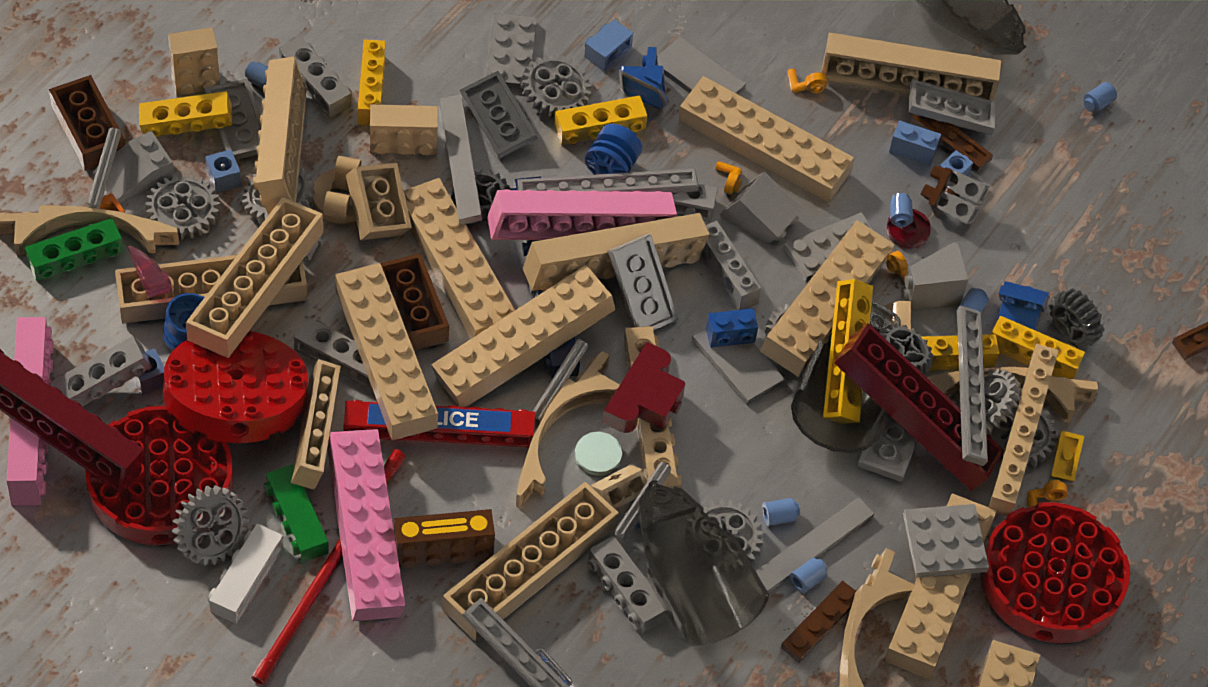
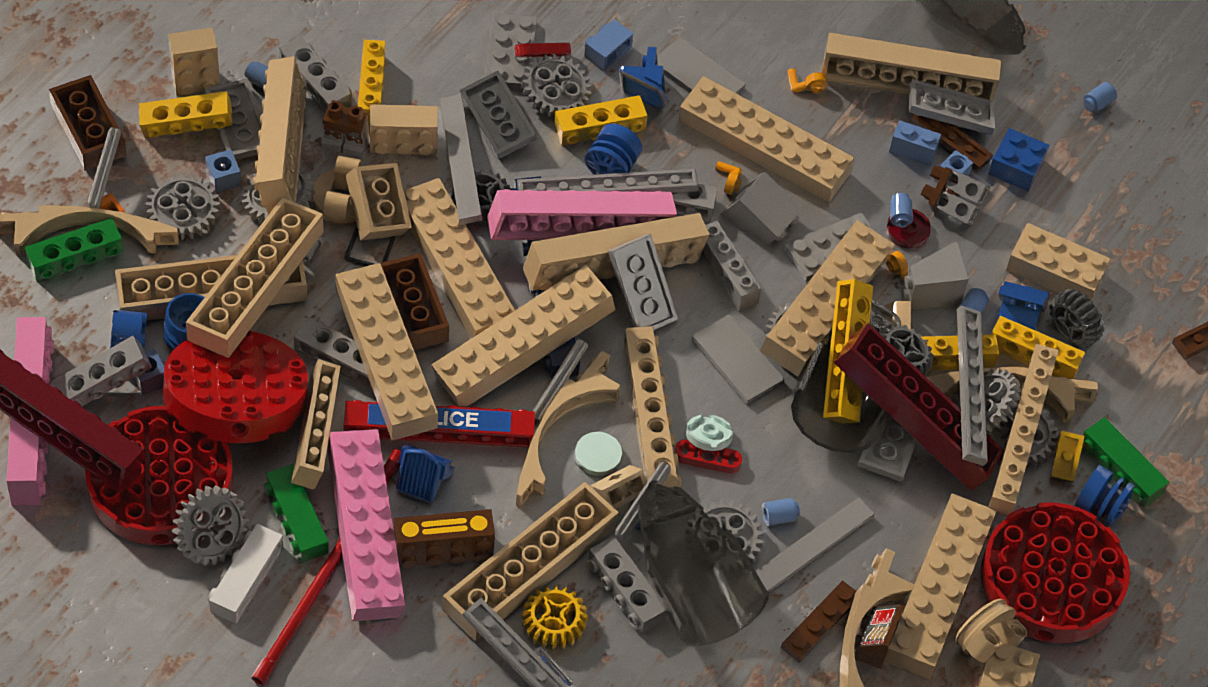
(126, 325): none -> blue brick
(138, 167): light grey slope -> none
(150, 274): clear pink piece -> none
(345, 126): none -> hips
(362, 262): none -> black piece
(421, 473): none -> blue piece
(540, 49): none -> red beam
(549, 628): none -> yellow gear
(645, 392): dark red brick -> none
(698, 461): none -> red beam
(709, 432): none -> light aqua tile
(731, 327): blue brick -> none
(808, 575): medium blue brick -> none
(877, 634): none -> slope
(945, 540): light grey plate -> none
(989, 629): none -> tan piece
(1018, 159): none -> blue brick
(1052, 491): light orange plate -> none
(1057, 262): none -> tan brick
(1105, 496): none -> blue wheel
(1125, 462): none -> green brick

